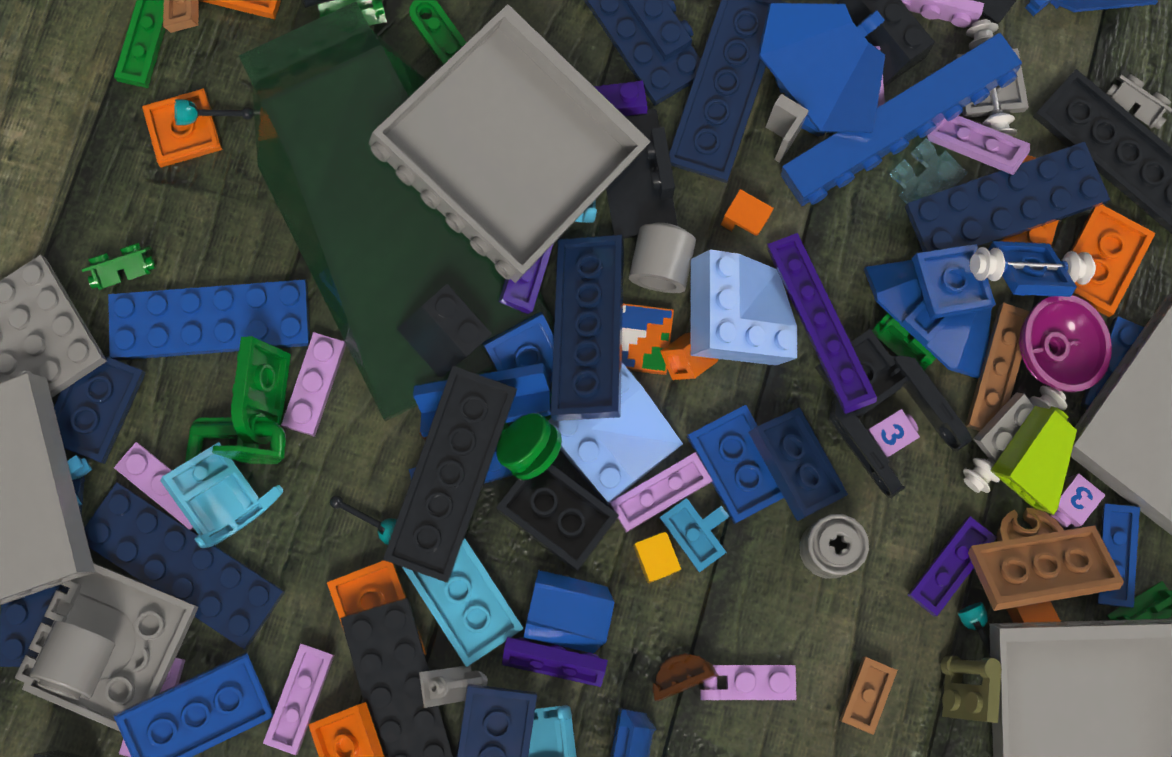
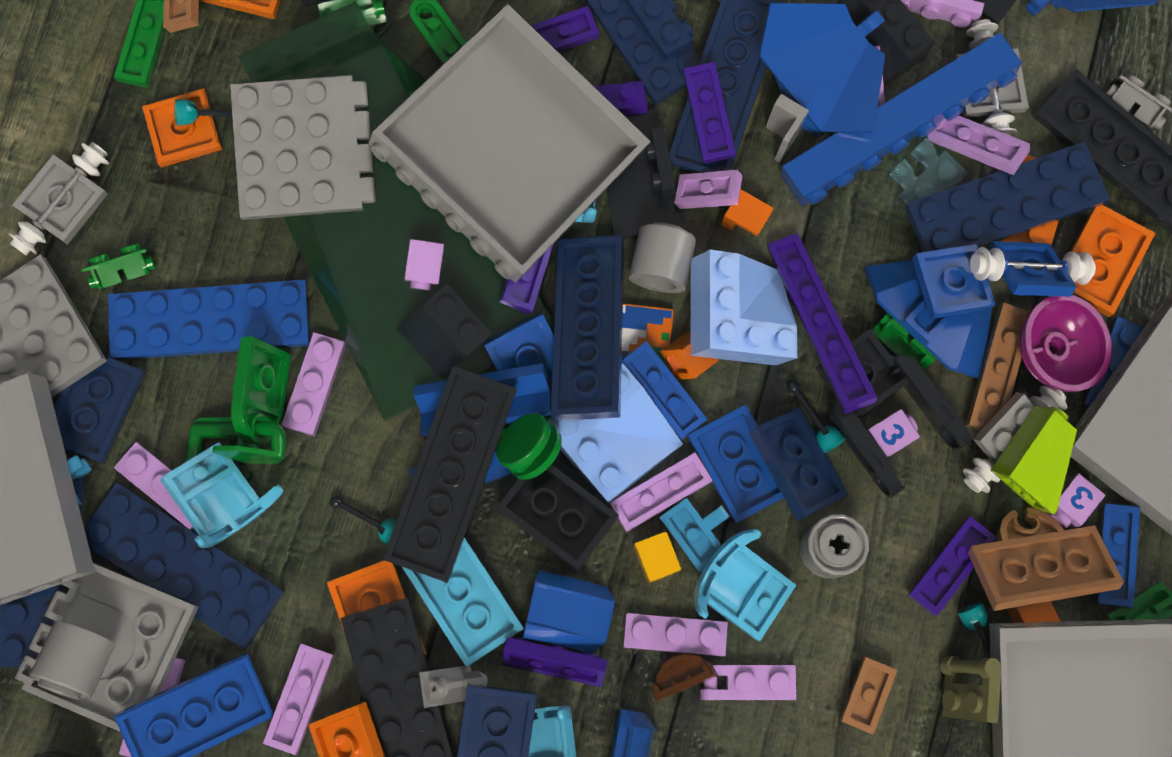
(59, 199): none -> light grey plate
(301, 147): none -> light grey hinge
(423, 264): none -> lavender brick
(568, 29): none -> dark purple plate
(664, 390): none -> blue plate
(675, 634): none -> lavender plate
(708, 189): none -> lavender plate
(709, 112): none -> dark purple plate
(742, 586): none -> medium azure piece
(827, 436): none -> hinge

